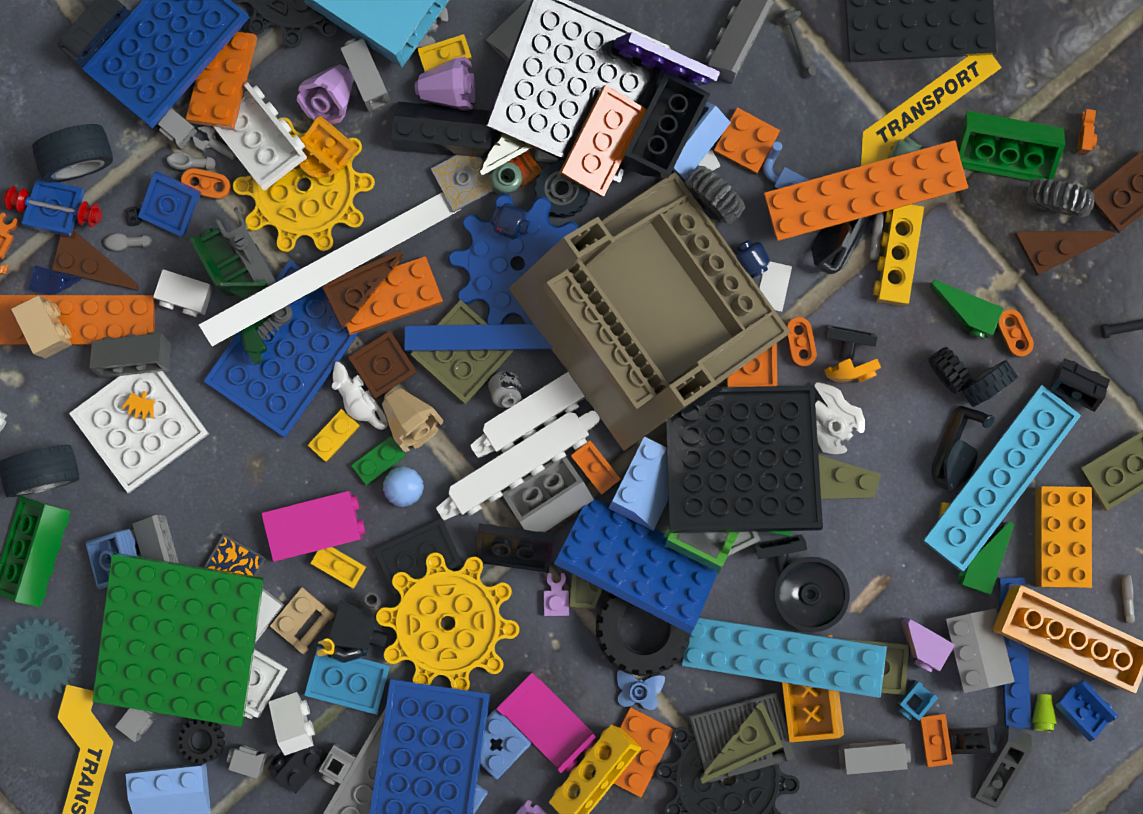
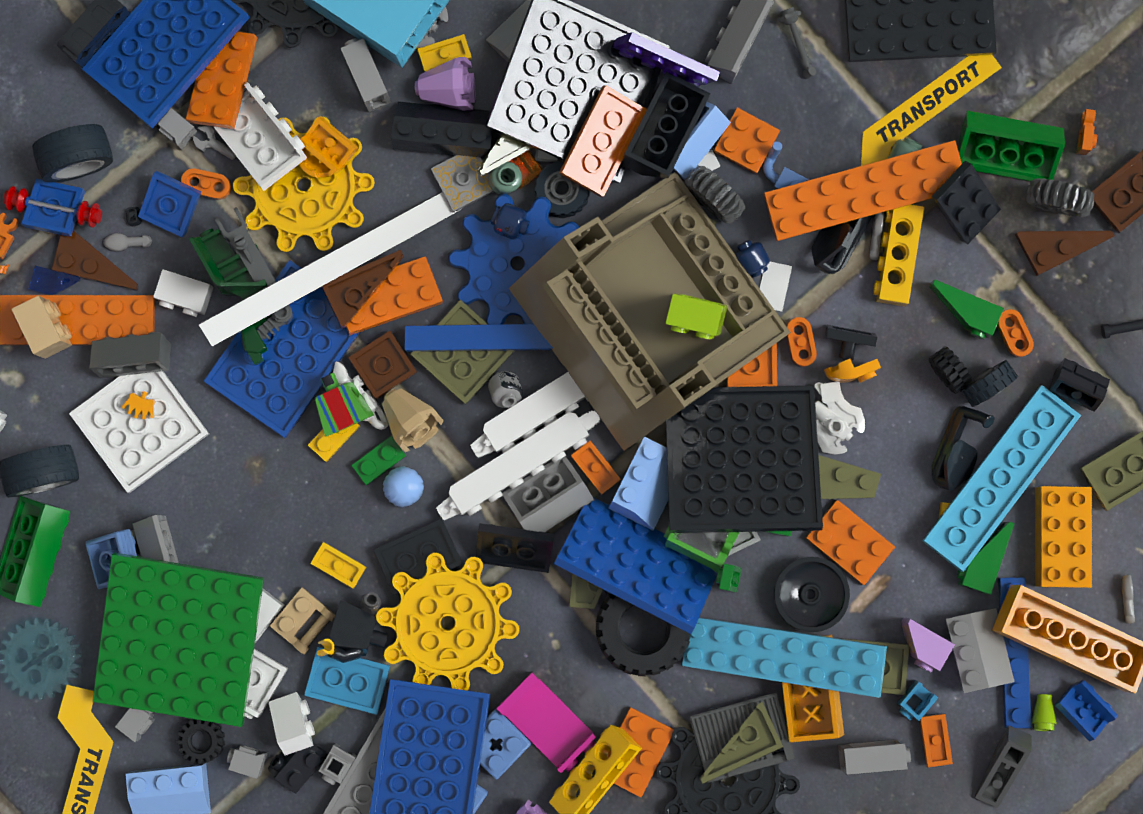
(184, 161): light grey piece -> none
(235, 557): tile -> none
(313, 525): dark pink panel -> none
(327, 94): lavender cone -> none
(340, 405): none -> torso
(556, 601): lavender plate -> none
(639, 690): medium blue animal -> none
(696, 314): none -> lime brick
(729, 577): none -> green plate
(780, 549): black tile -> none
(831, 392): none -> white sticker
(851, 542): none -> orange plate
(966, 202): none -> black plate
(972, 740): black tile -> none

